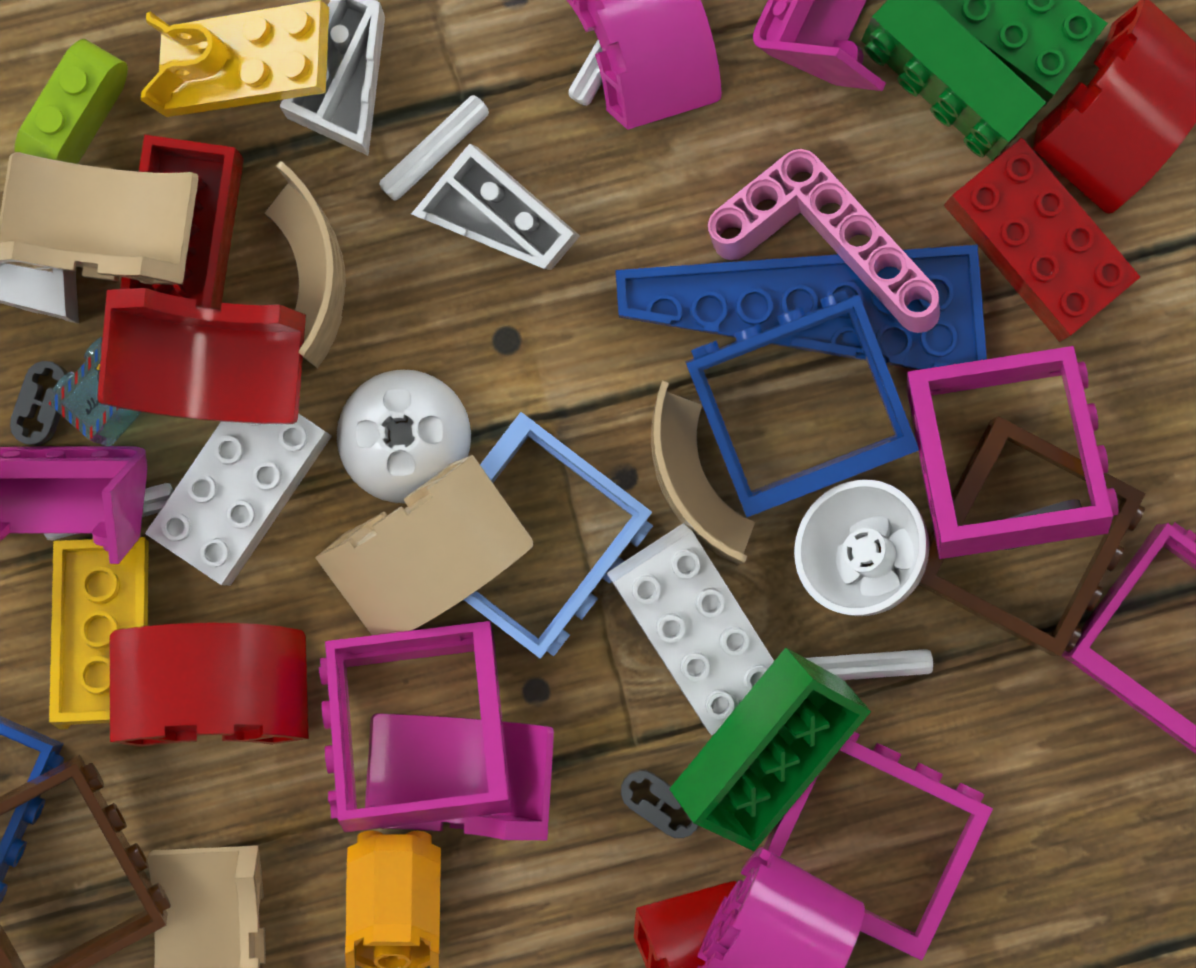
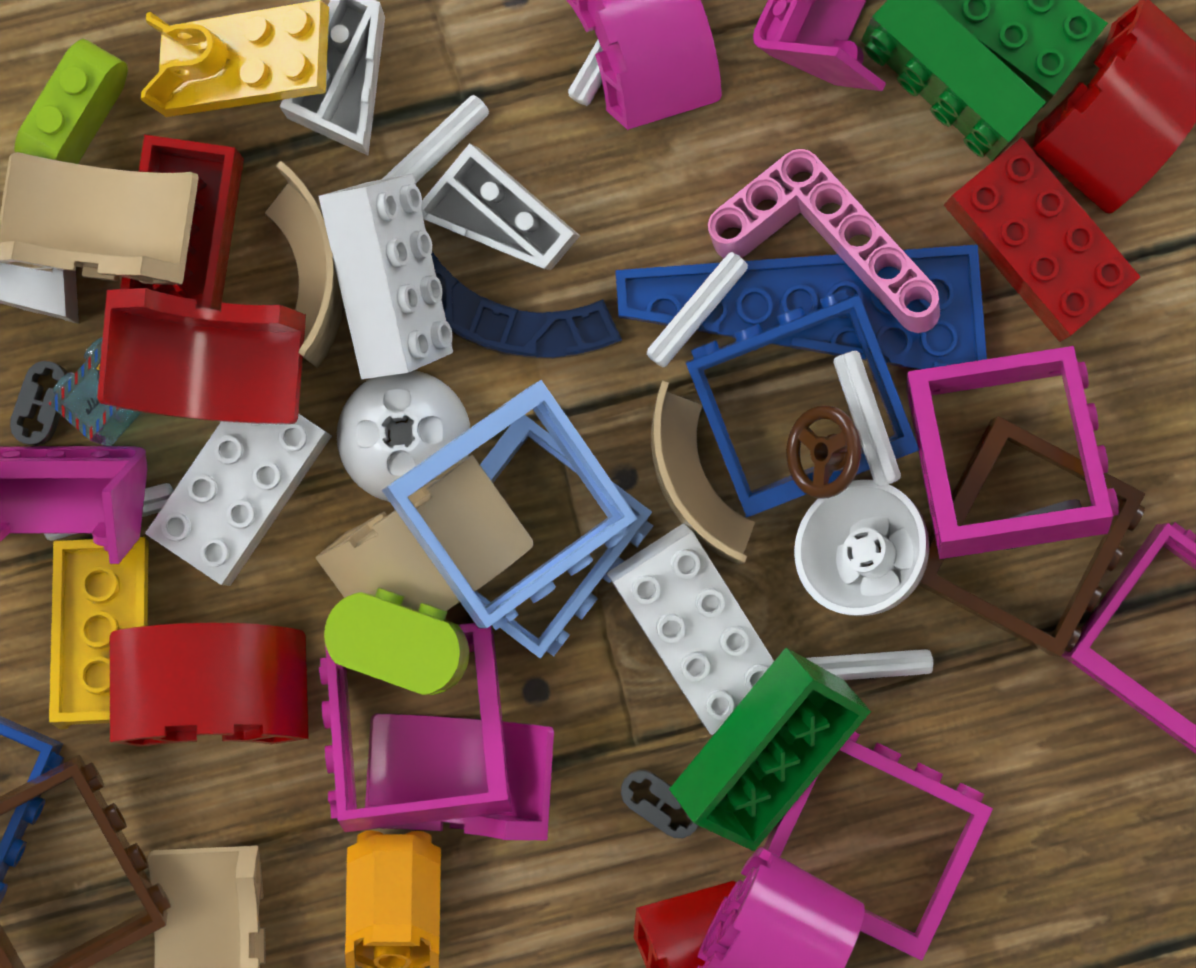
(387, 276): none -> white brick
(397, 642): none -> lime brick
(524, 332): none -> dark blue tile
(572, 558): none -> light blue window
(697, 309): none -> white axle
(828, 453): none -> reddish brown piece
(867, 418): none -> white axle

